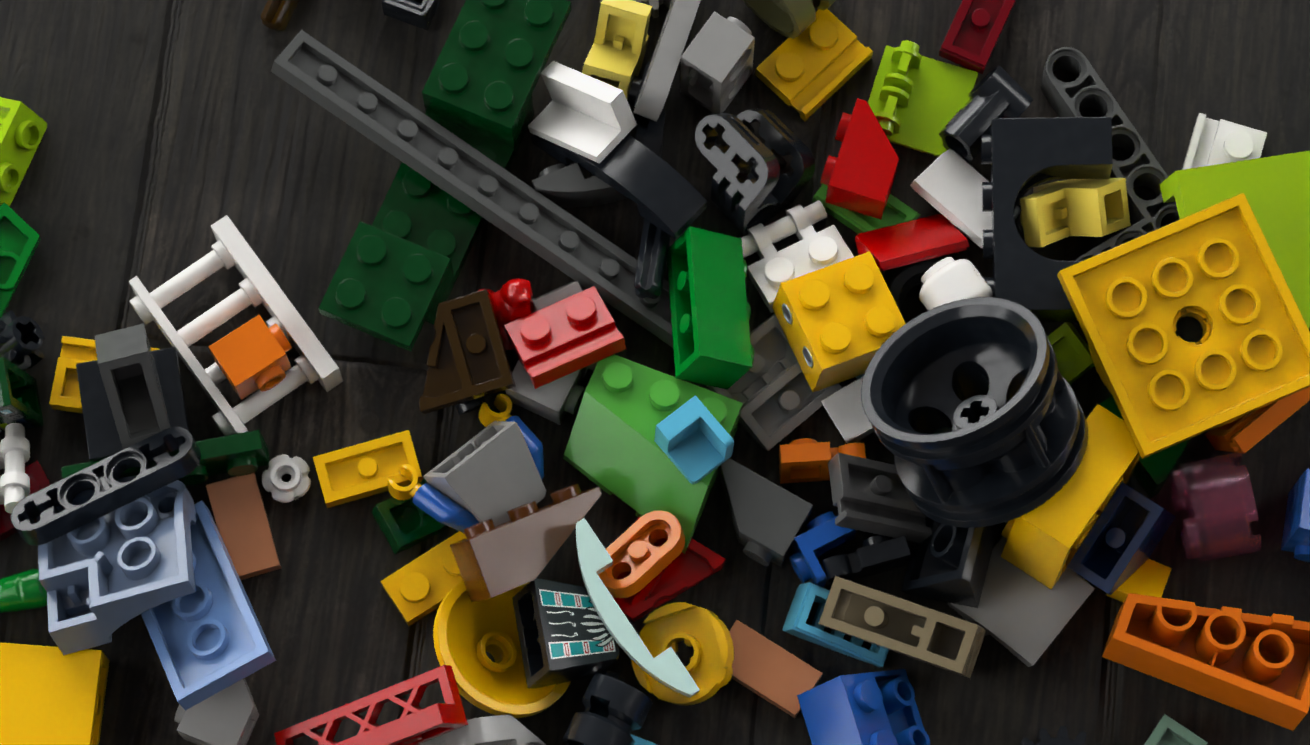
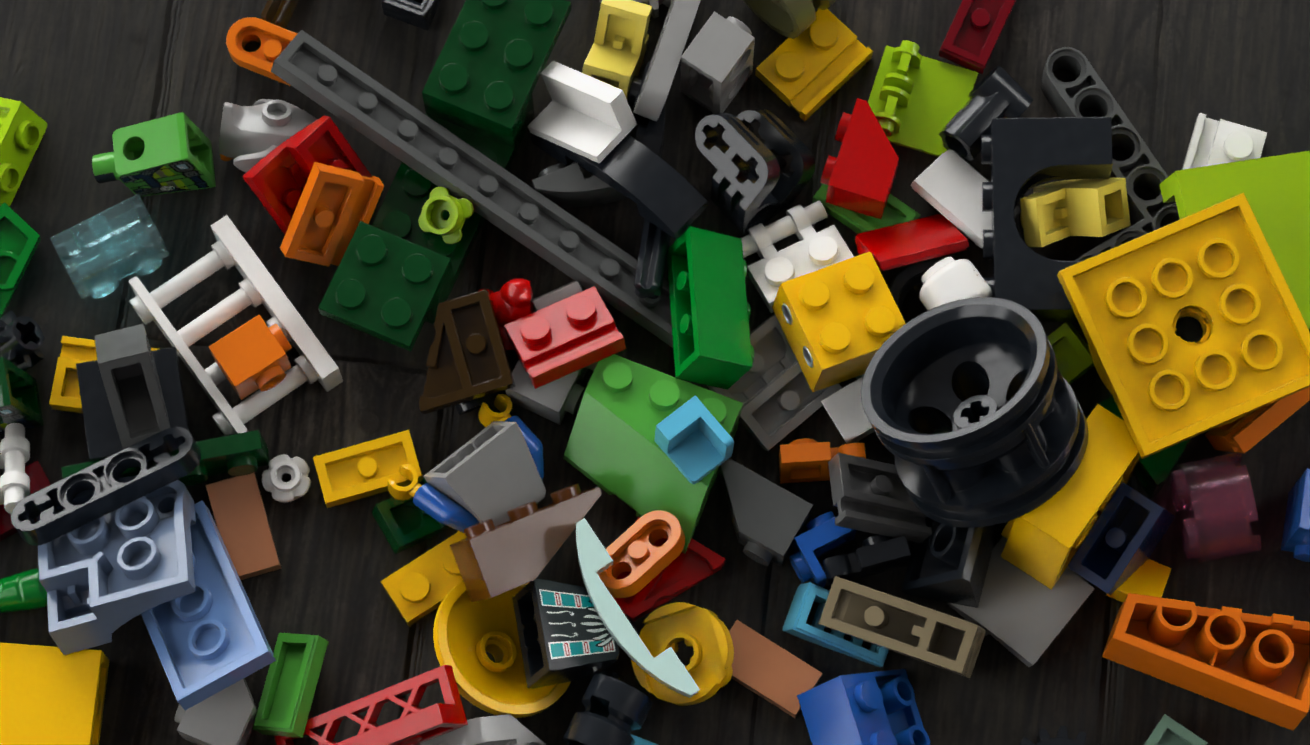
(111, 248): none -> clear light blue brick
(158, 157): none -> bright green torso
(256, 130): none -> light grey animal
(270, 36): none -> orange plate
(285, 170): none -> red slope
(290, 685): none -> bright green tile
(329, 214): none -> orange plate
(432, 210): none -> lime plate

